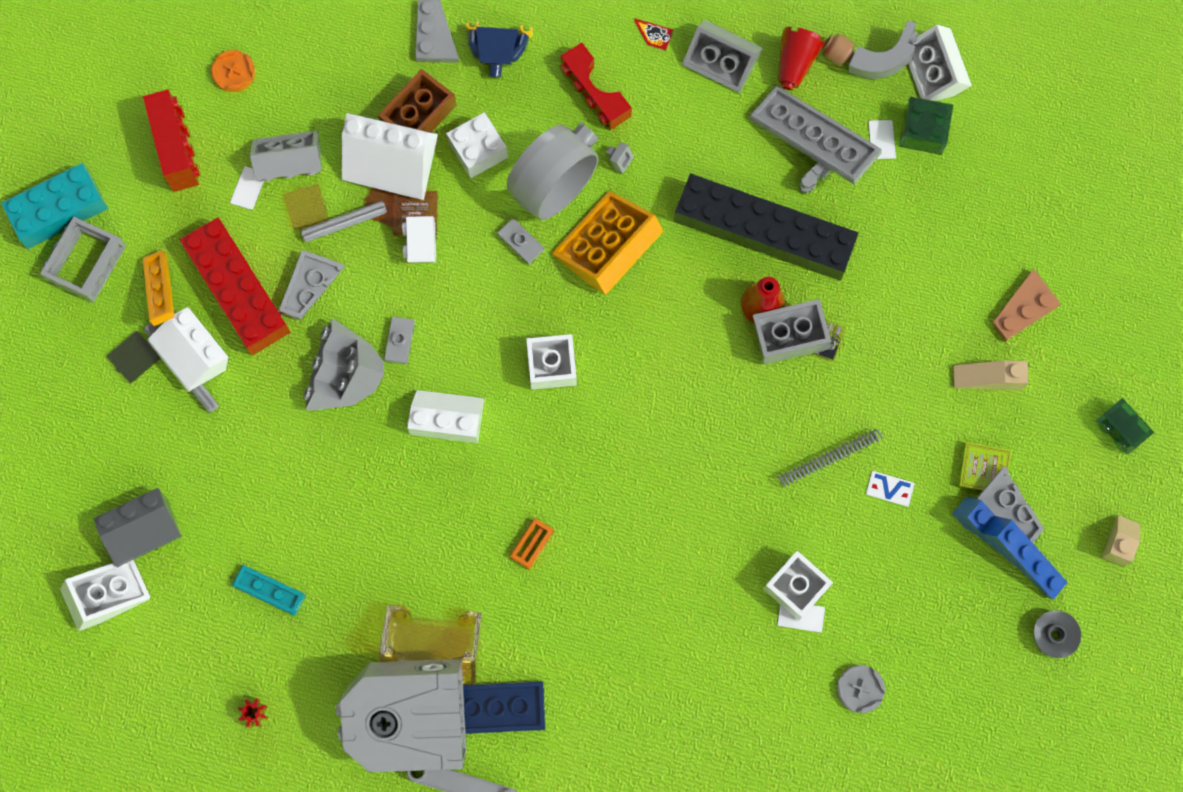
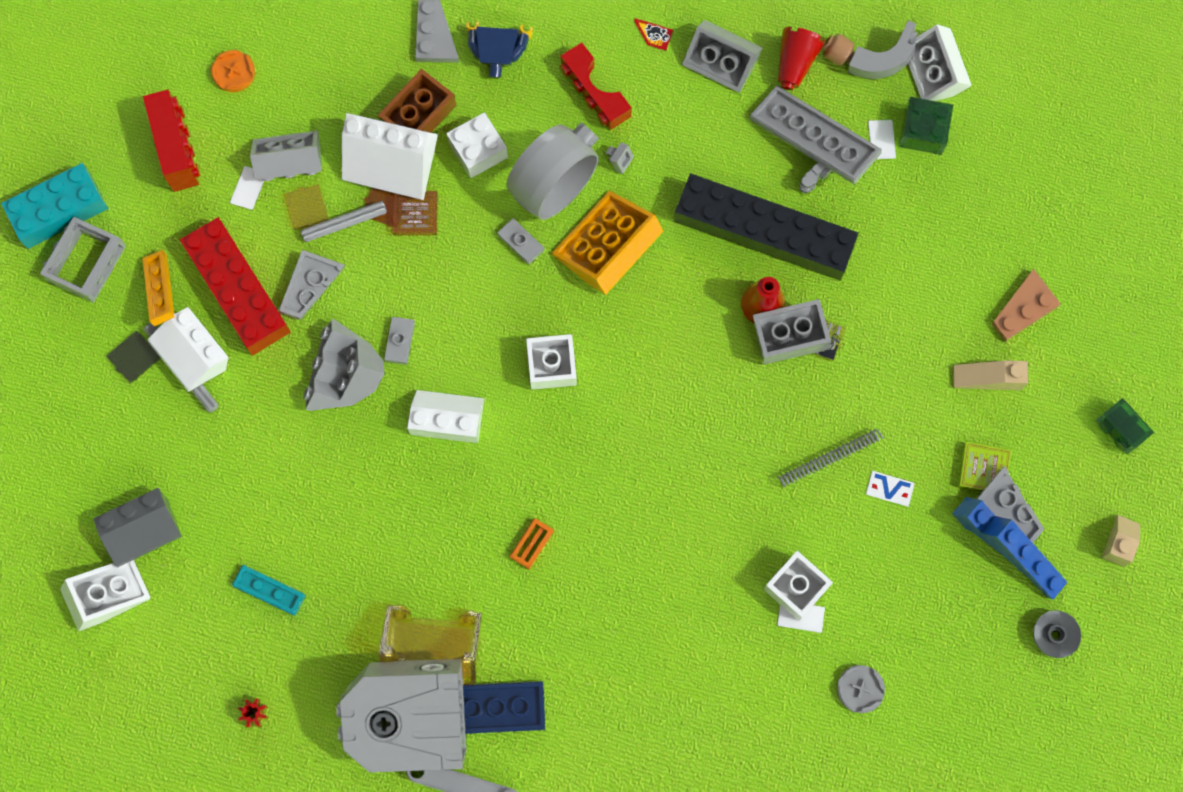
(420, 239): white brick -> none

